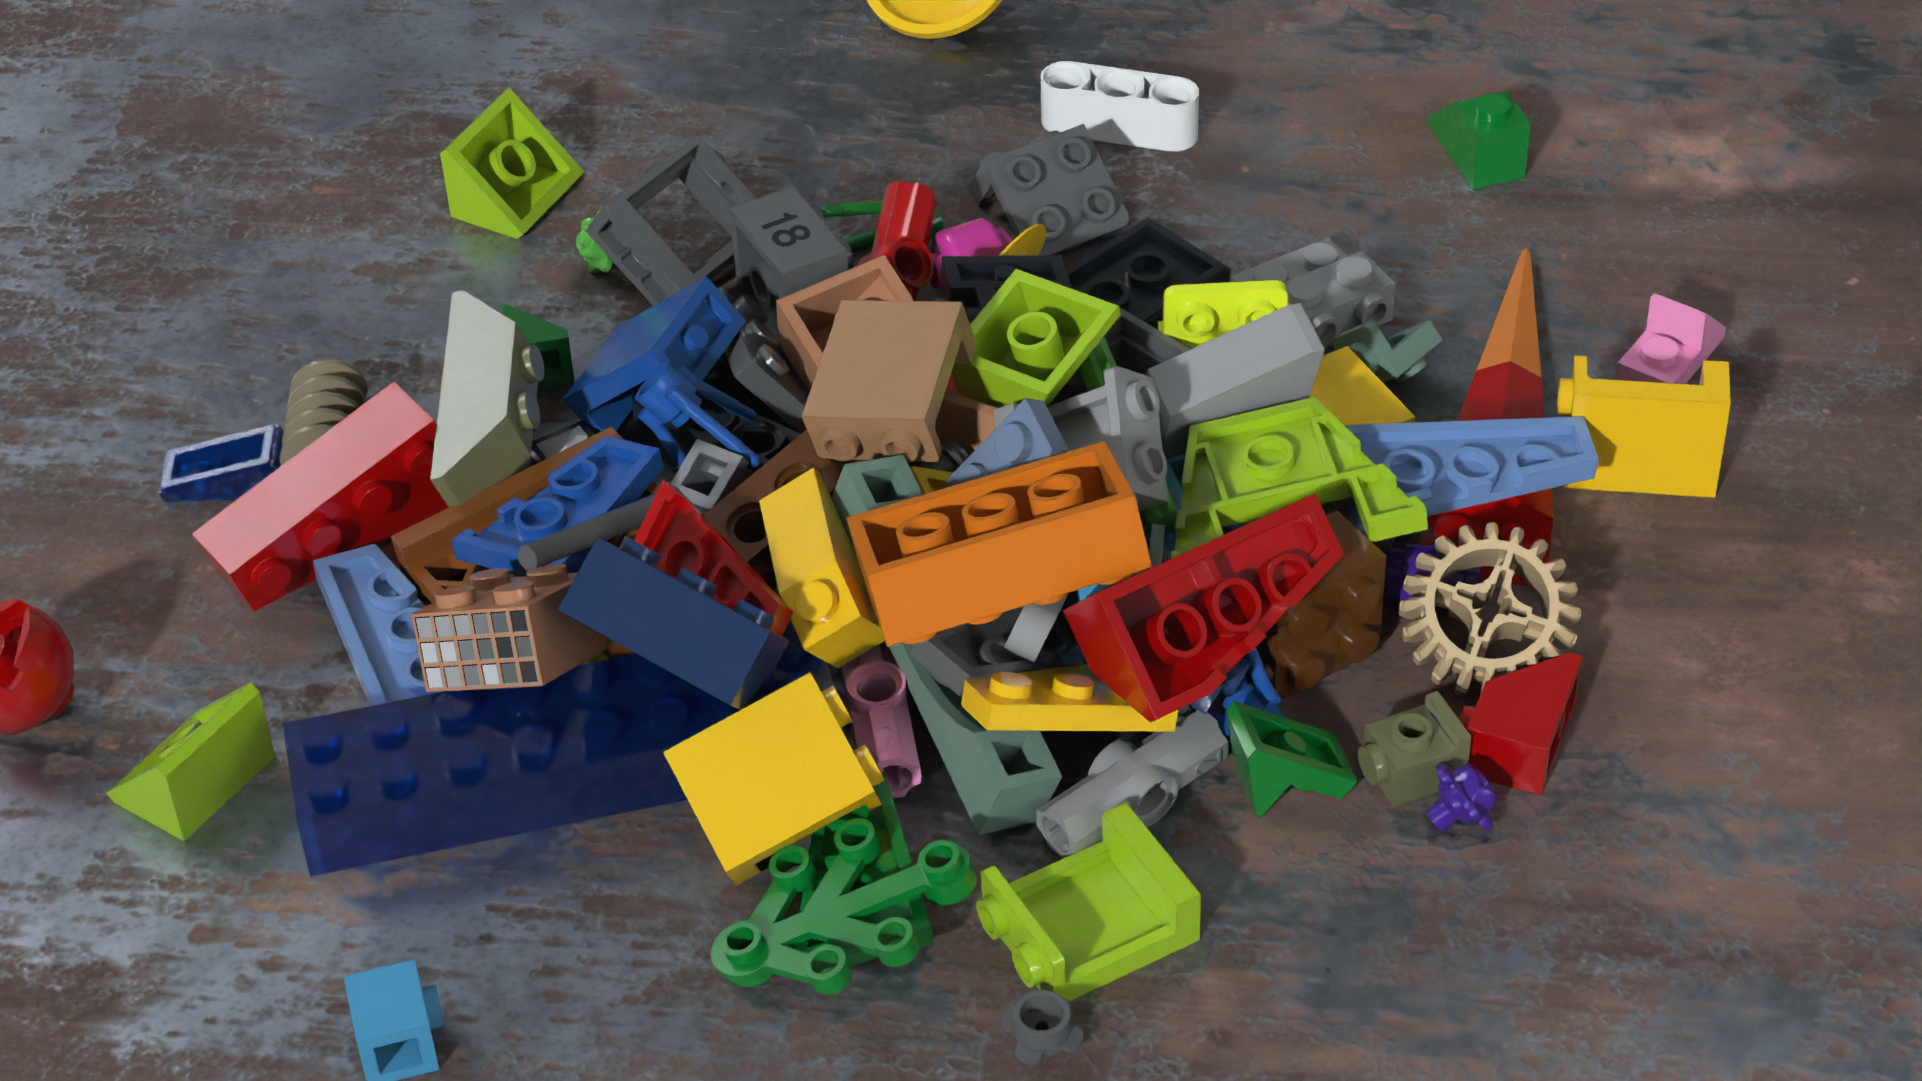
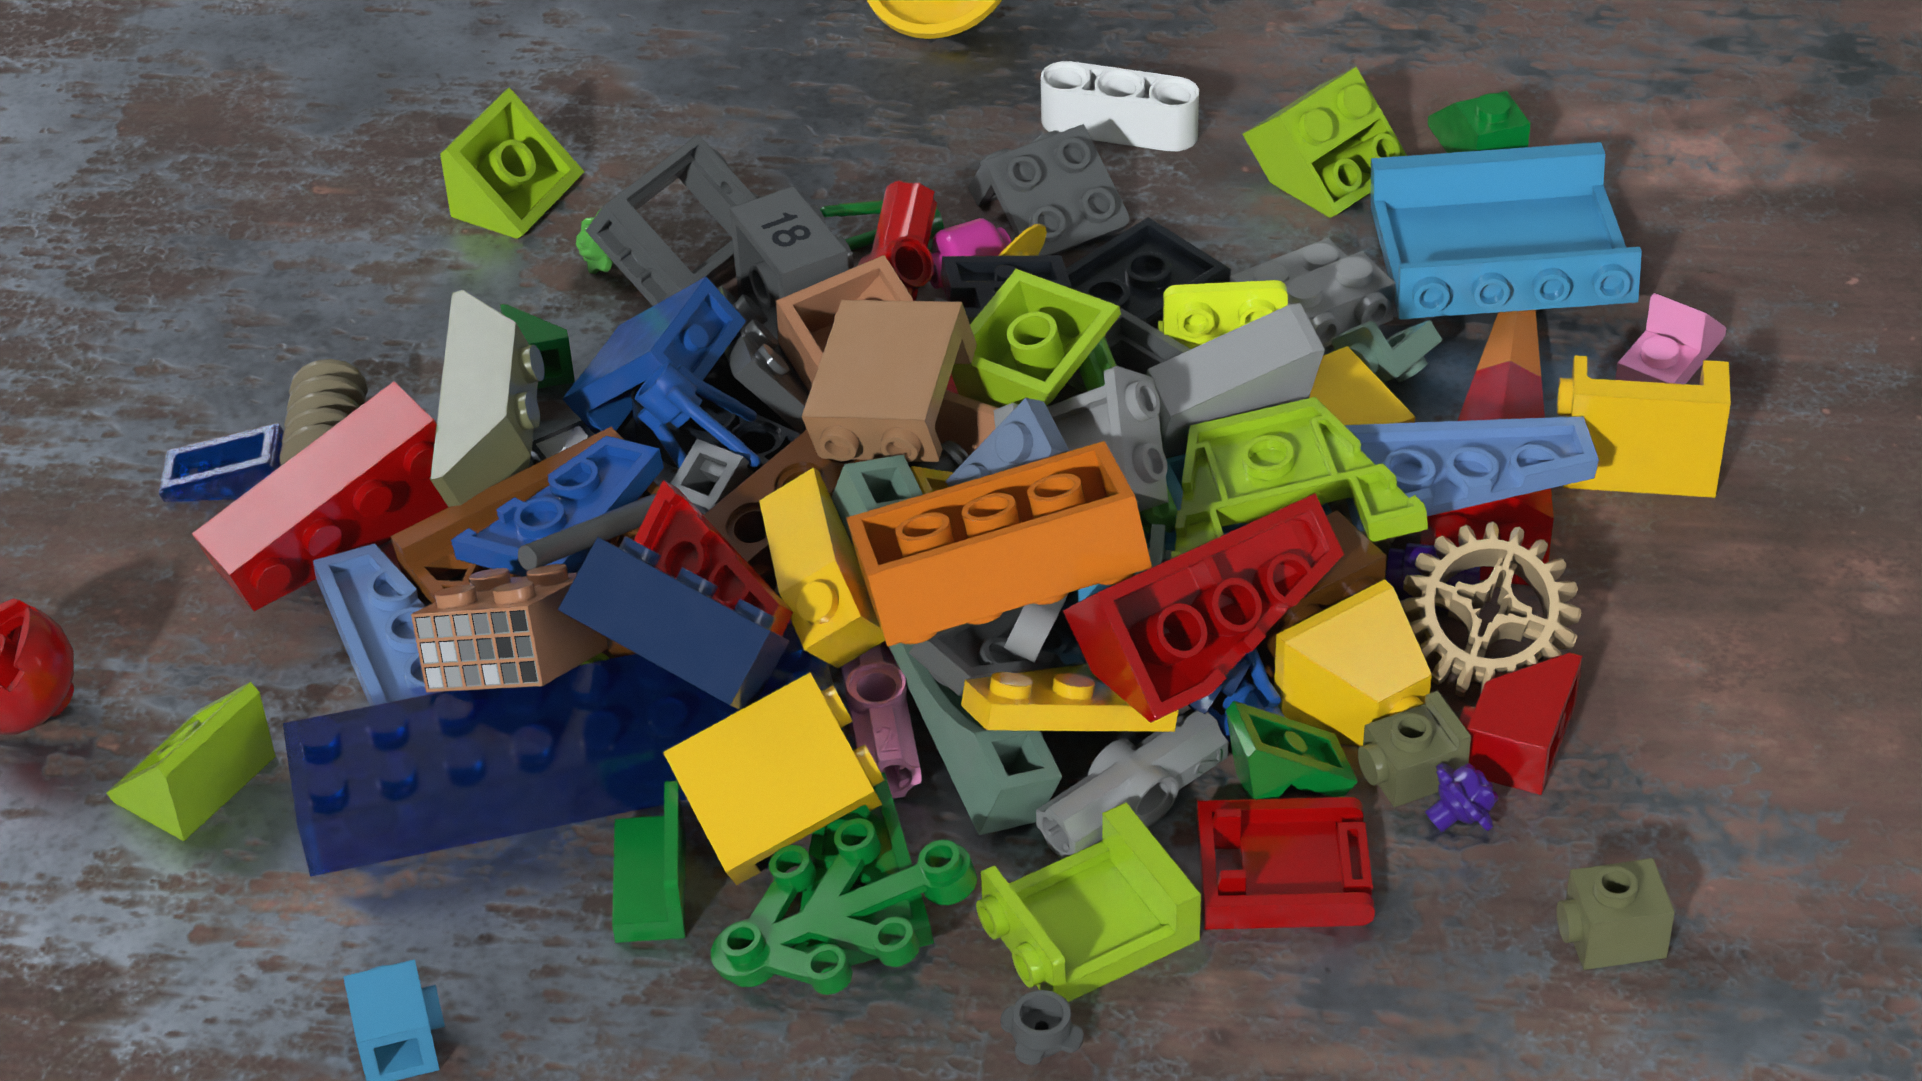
(650, 873): none -> green panel
(1299, 863): none -> red container
(1325, 144): none -> lime slope
(1351, 665): none -> yellow slope
(1501, 231): none -> dark azure panel
(1616, 914): none -> olive brick

